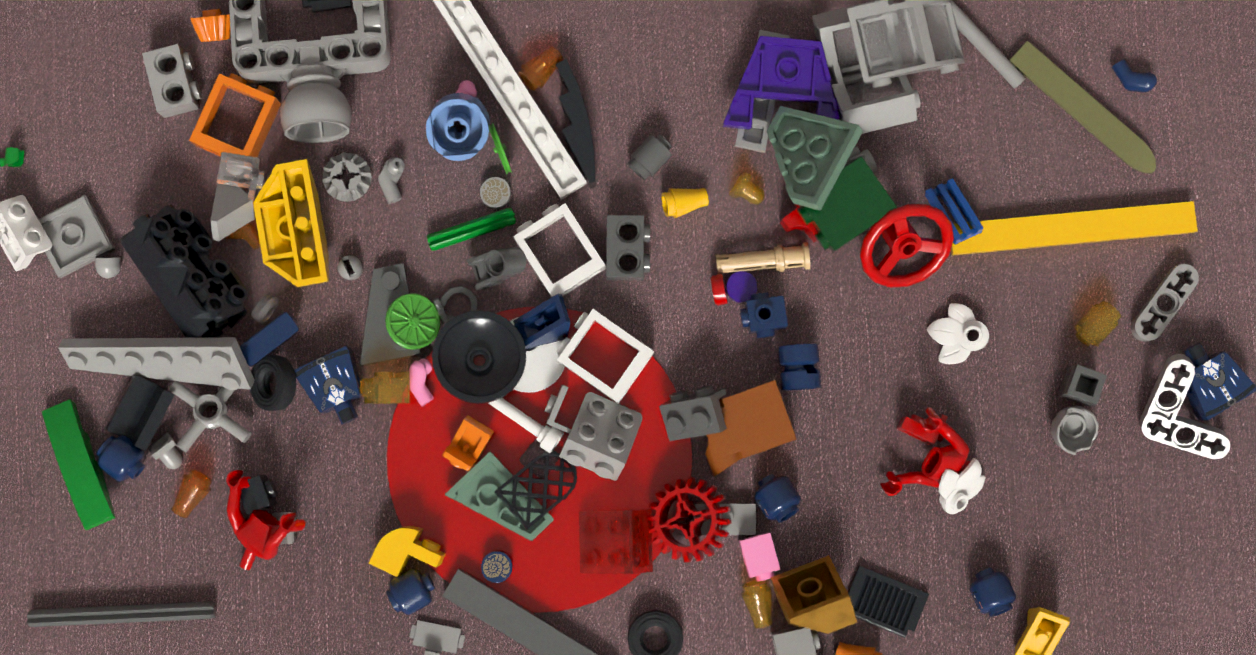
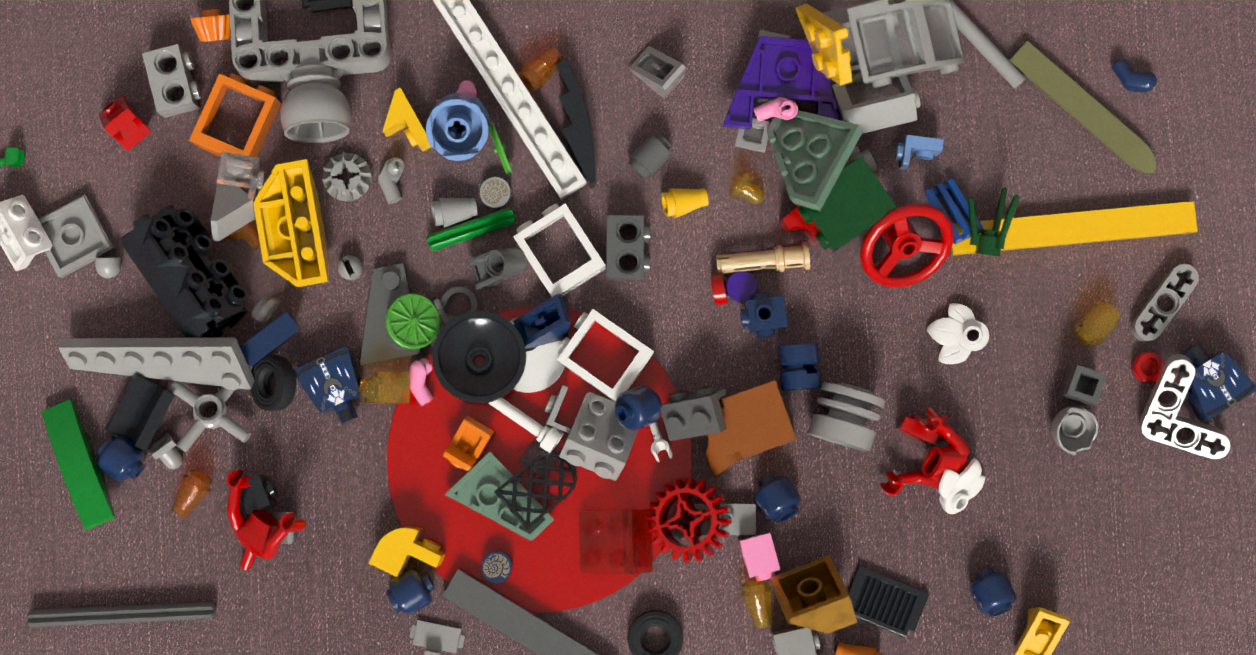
(124, 123): none -> red brick
(402, 115): none -> yellow slope
(453, 210): none -> light grey cone
(638, 407): none -> dark blue head
(658, 71): none -> light grey slope
(659, 444): none -> white hand
(778, 108): none -> bright pink arm
(826, 44): none -> yellow wing
(846, 416): none -> light grey wheel
(923, 148): none -> medium blue bracket
(992, 241): none -> dark green plant
(1147, 367): none -> red tile

